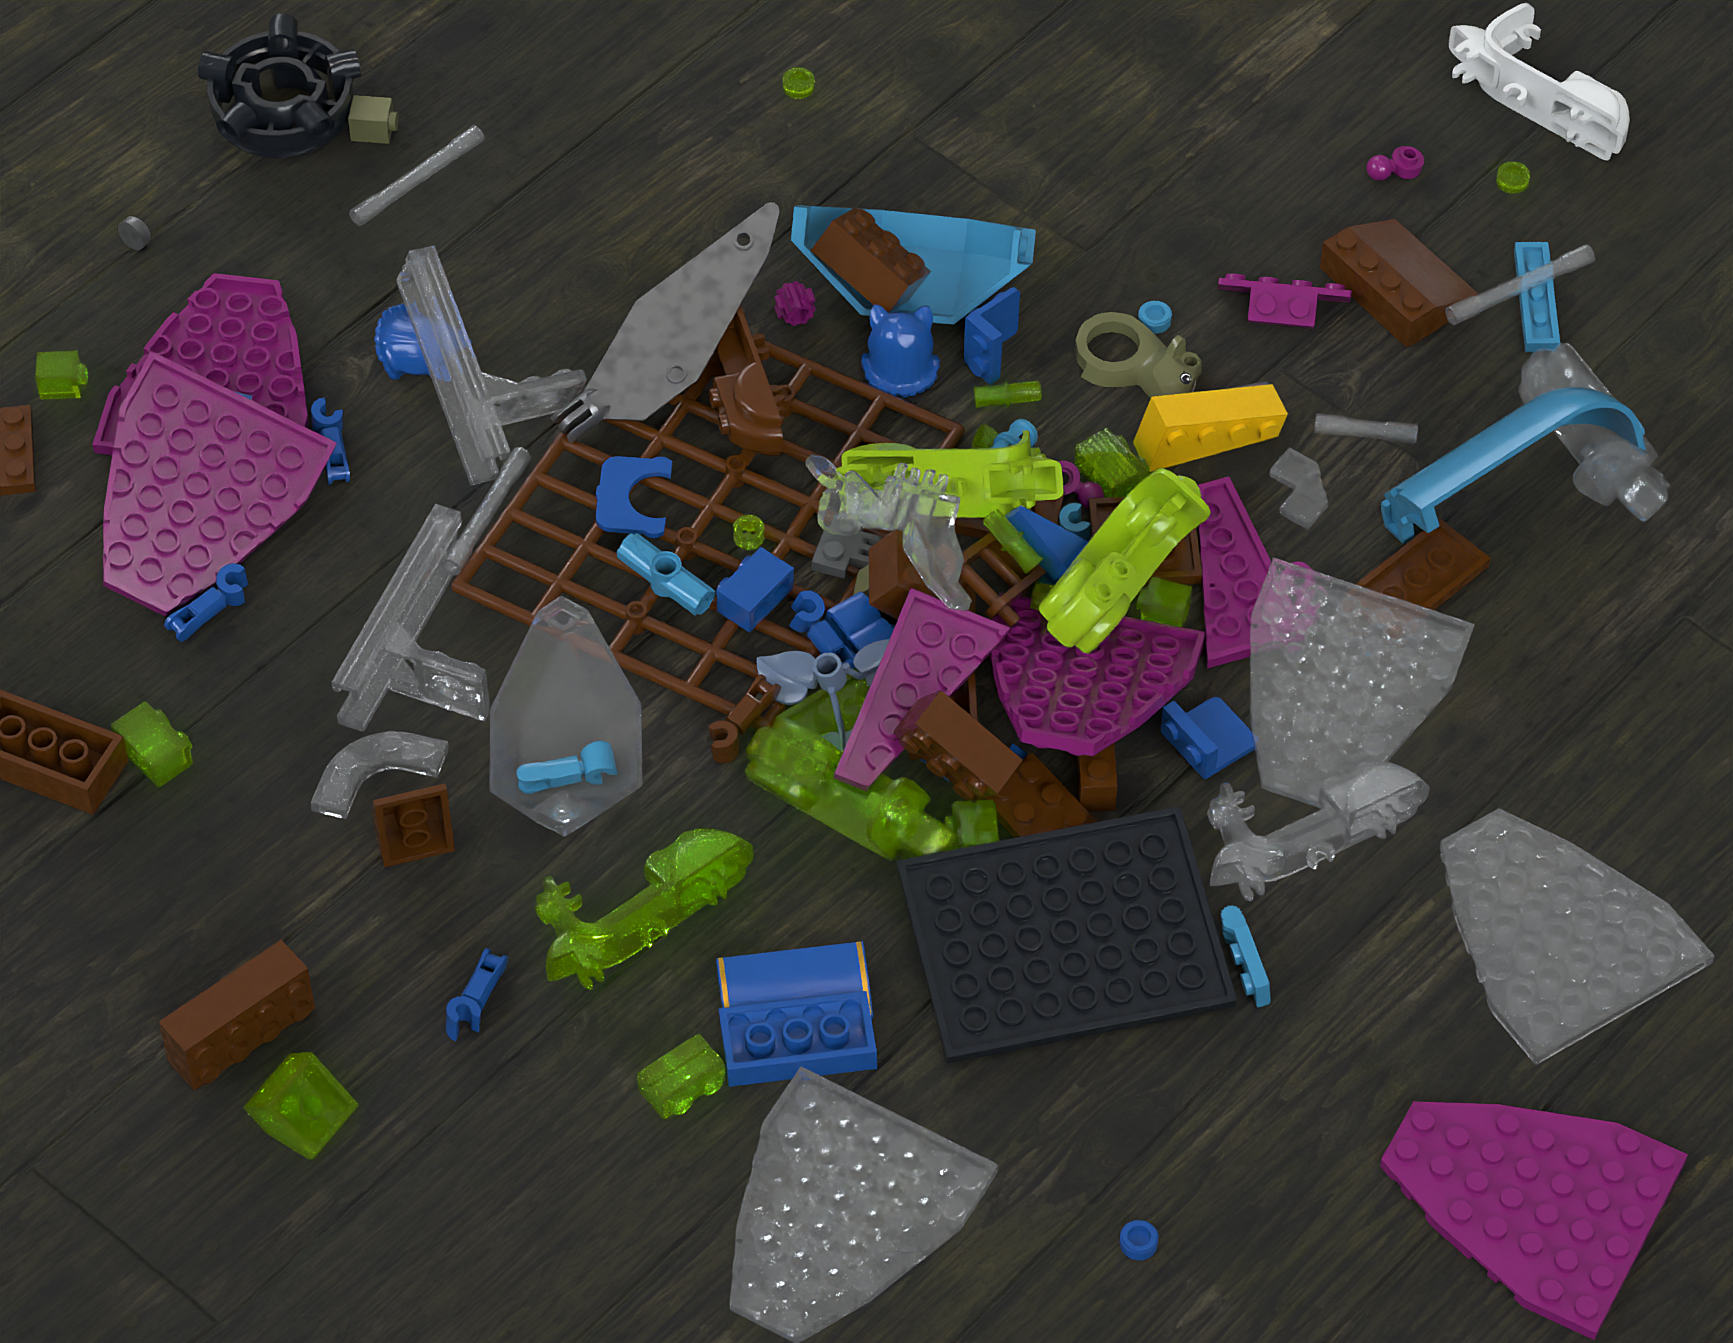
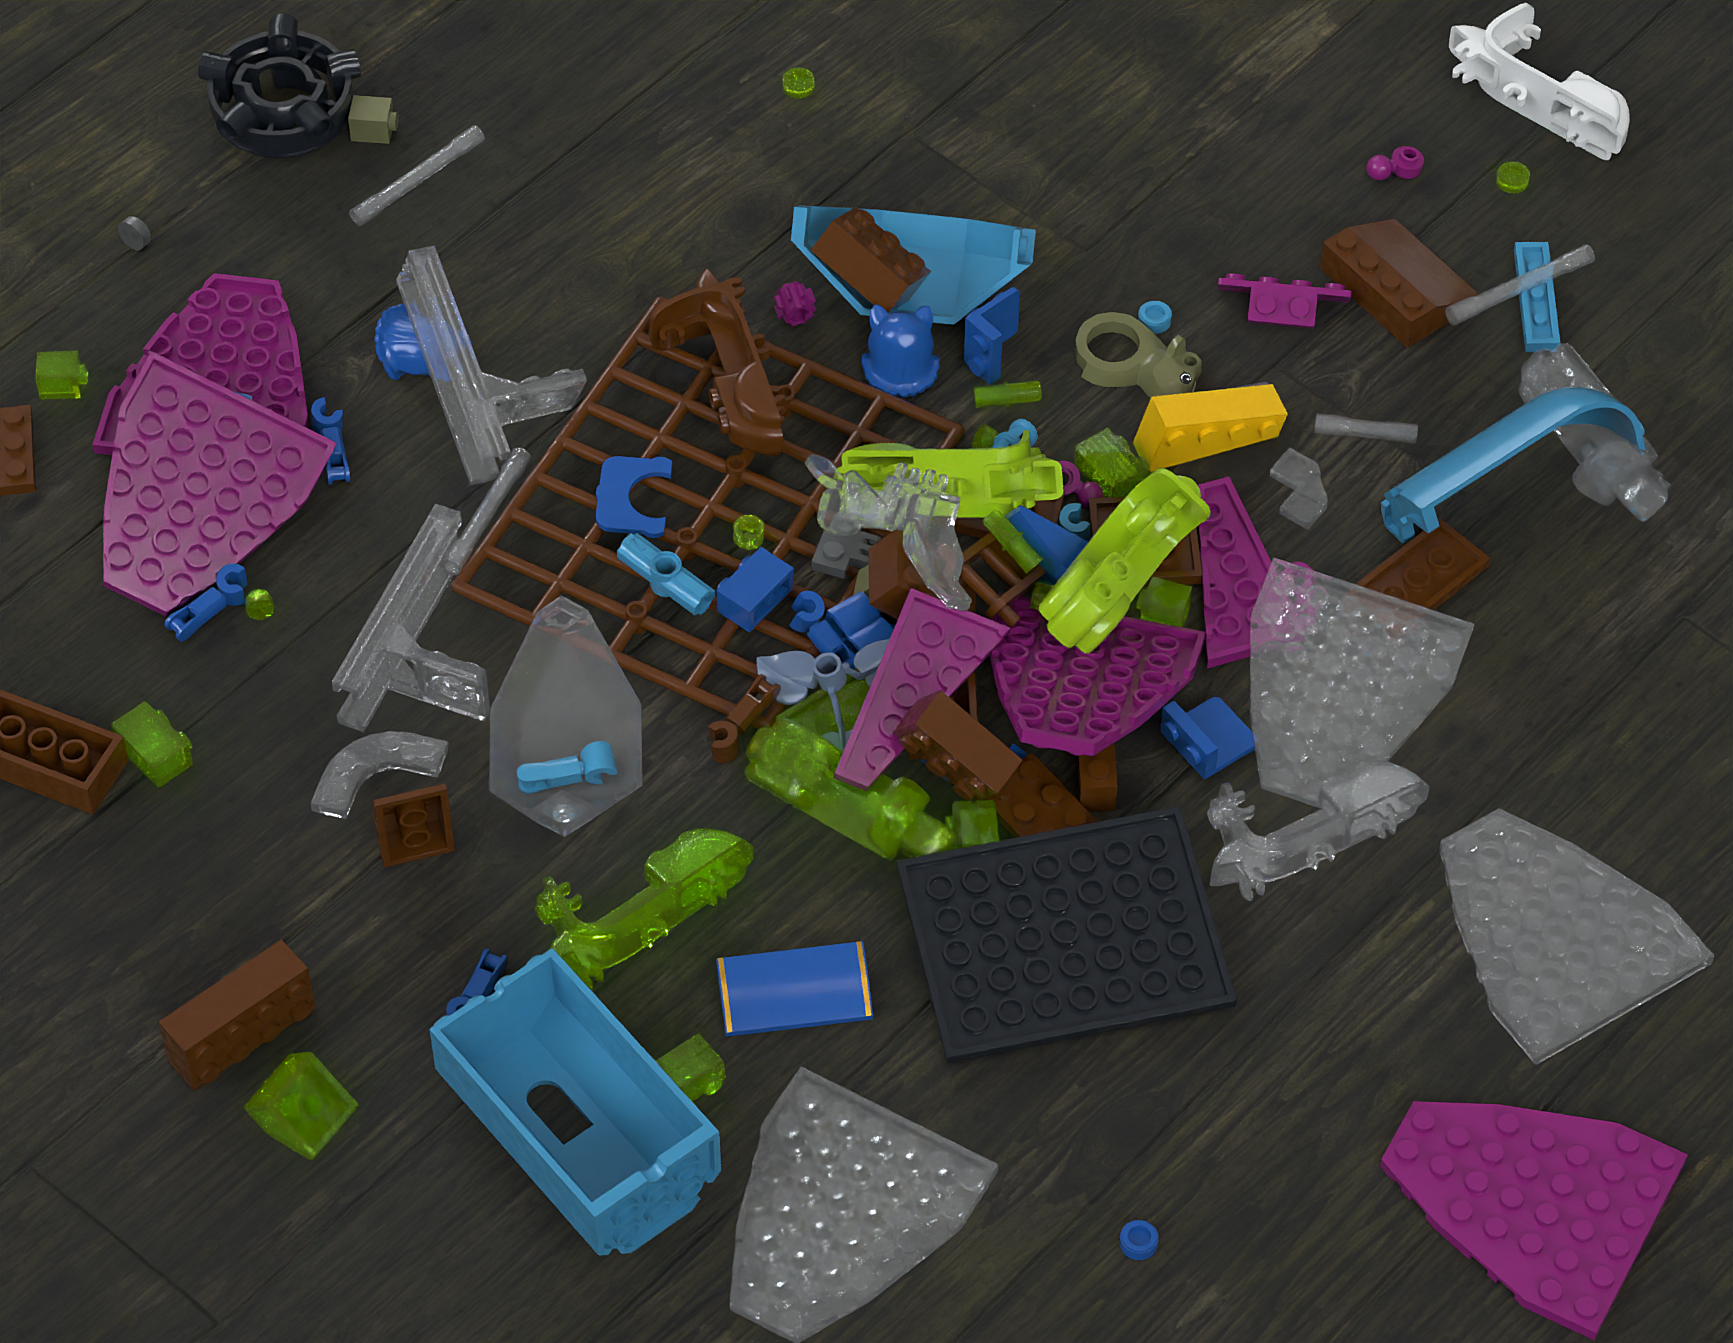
(259, 604): none -> clear neon green hinge
(646, 1138): none -> dark azure panel
(672, 330): flat silver wing -> none
(813, 1033): blue slope -> none
(1245, 953): dark azure hinge -> none

